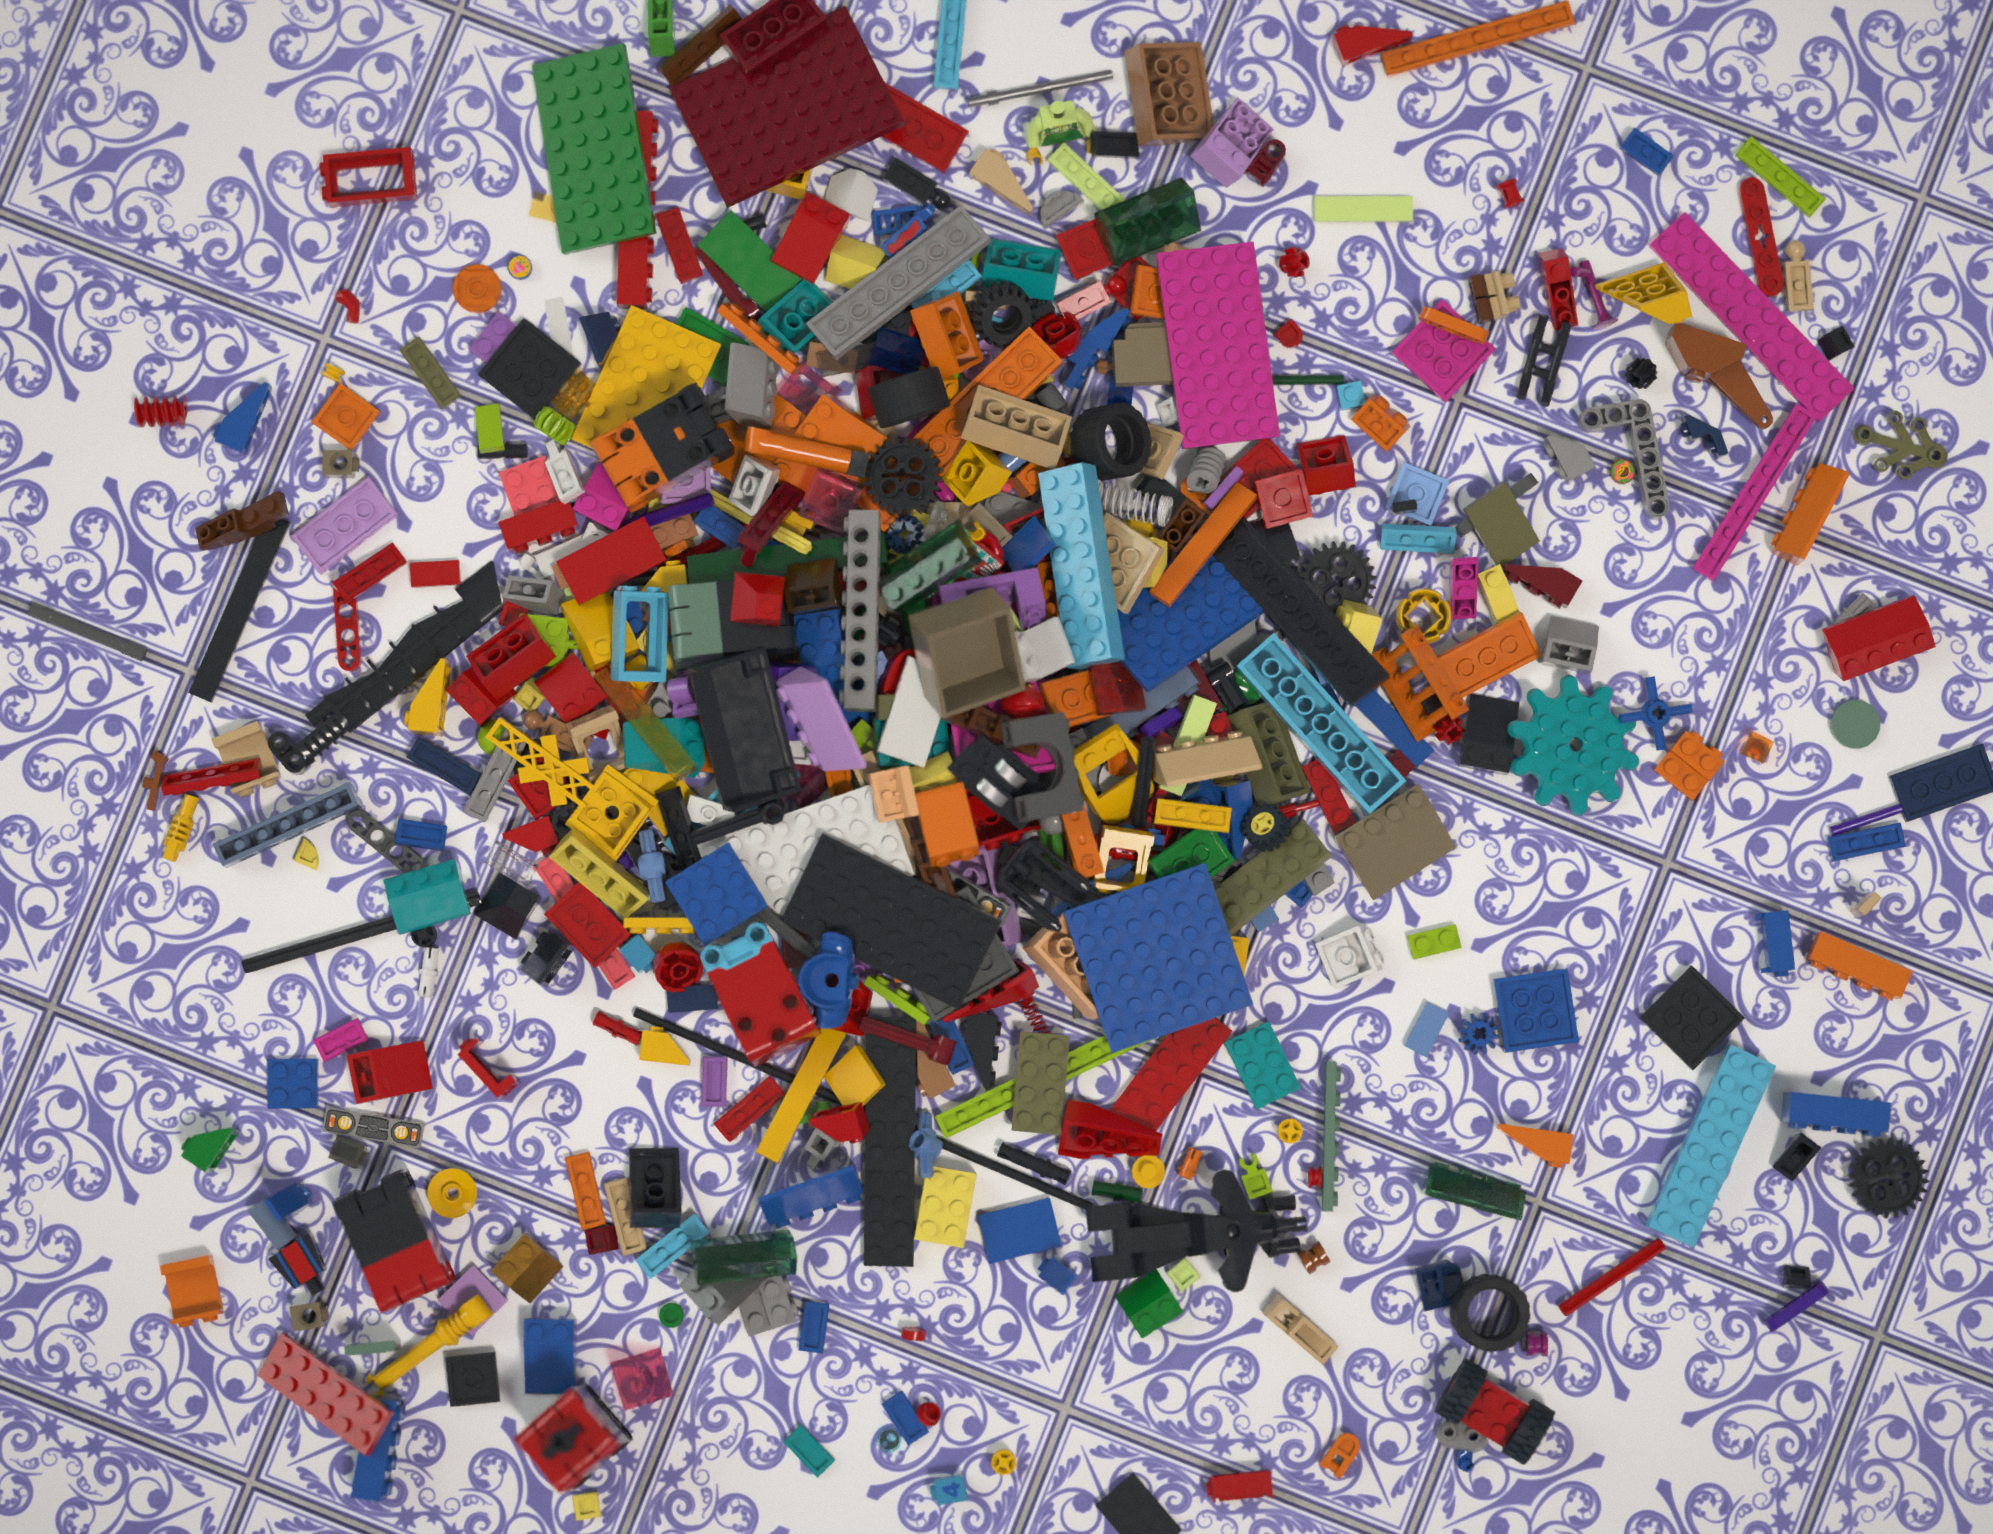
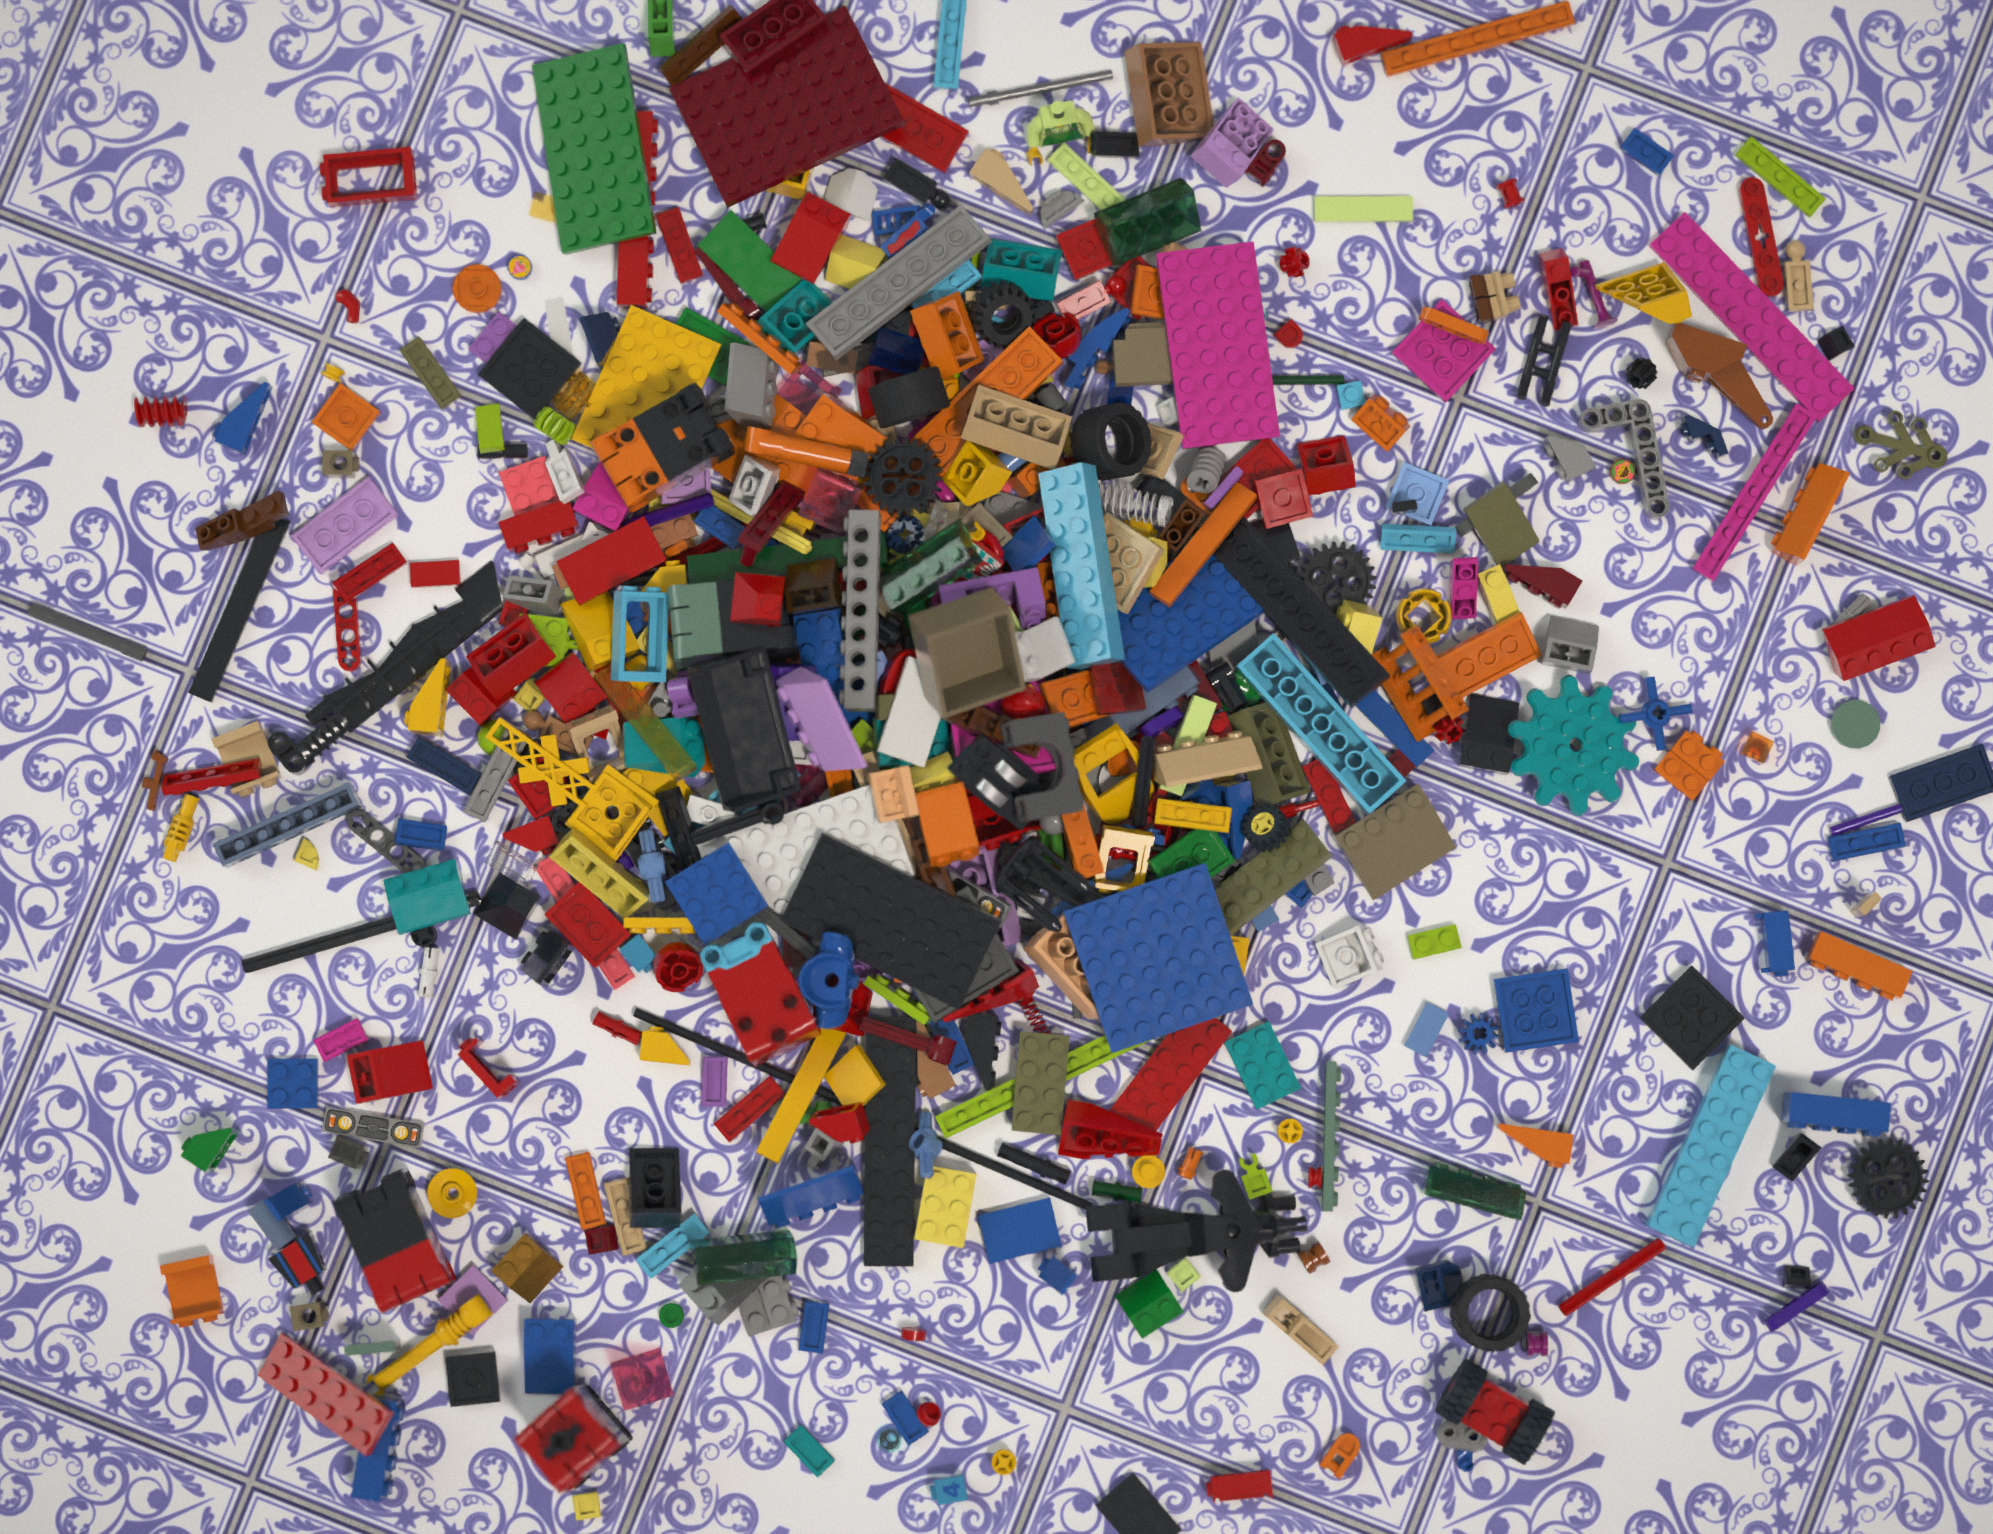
(693, 999): dark blue tile -> none

